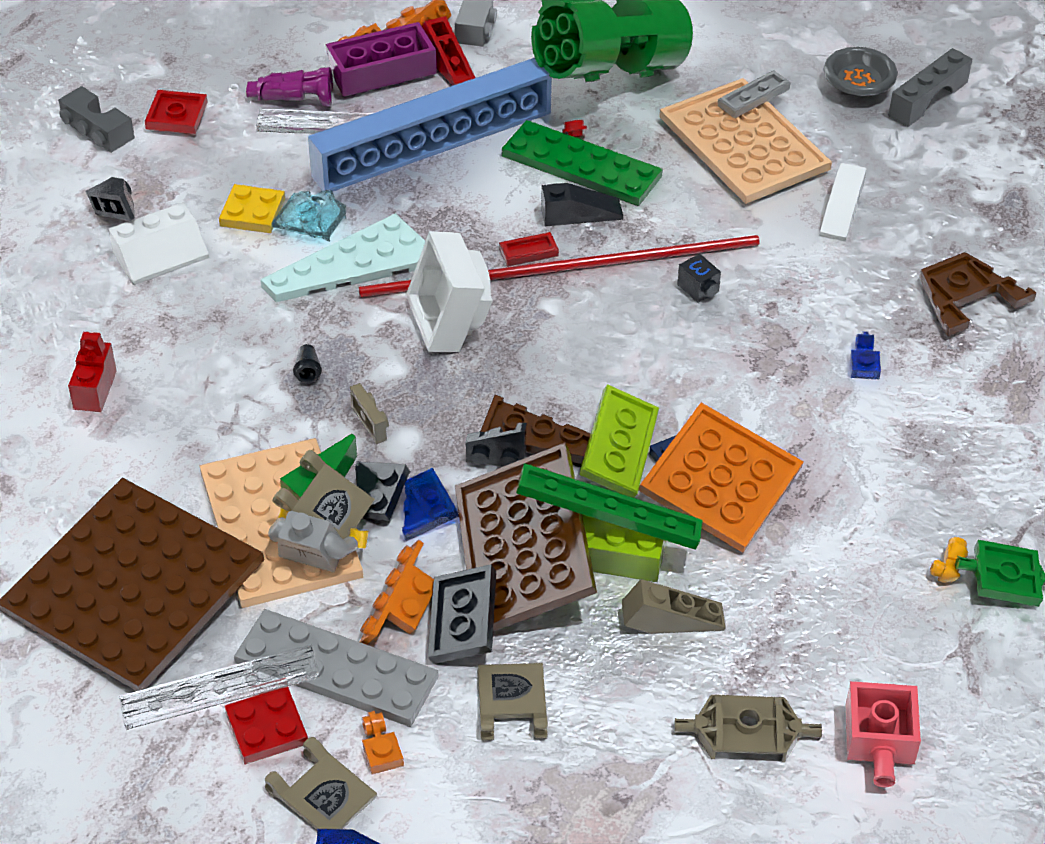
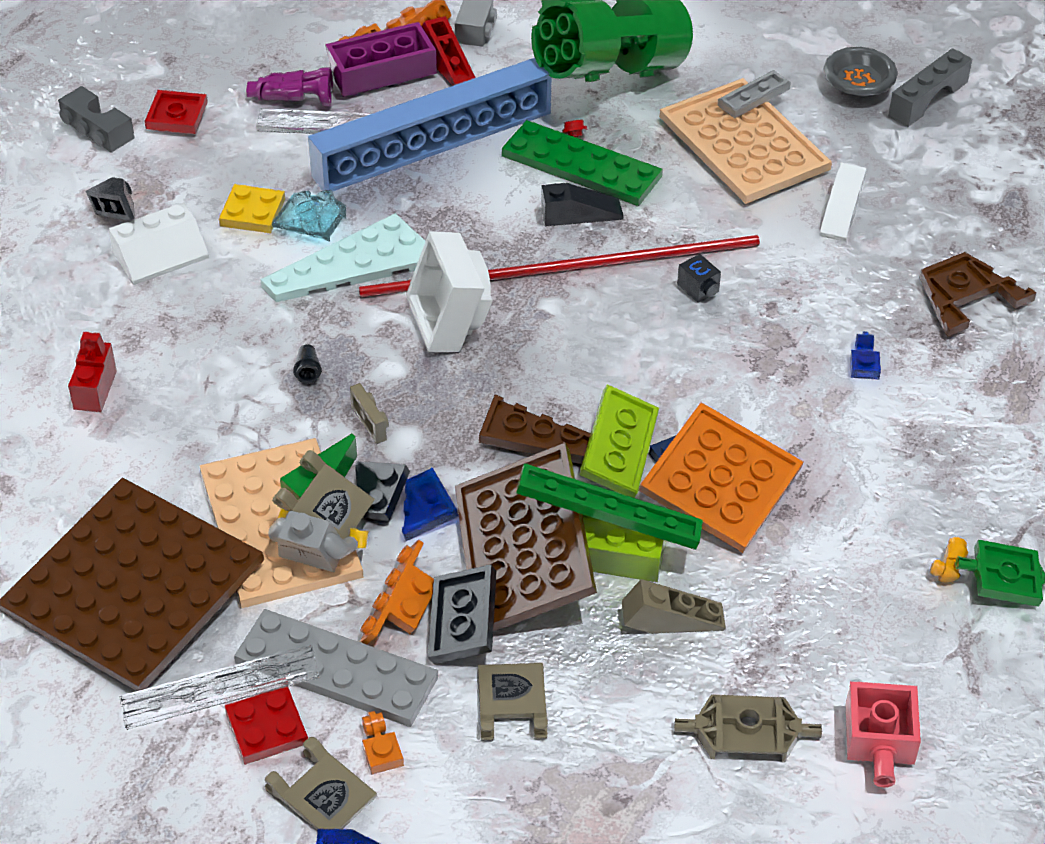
(496, 446): black wing -> none
(528, 249): red tile -> none

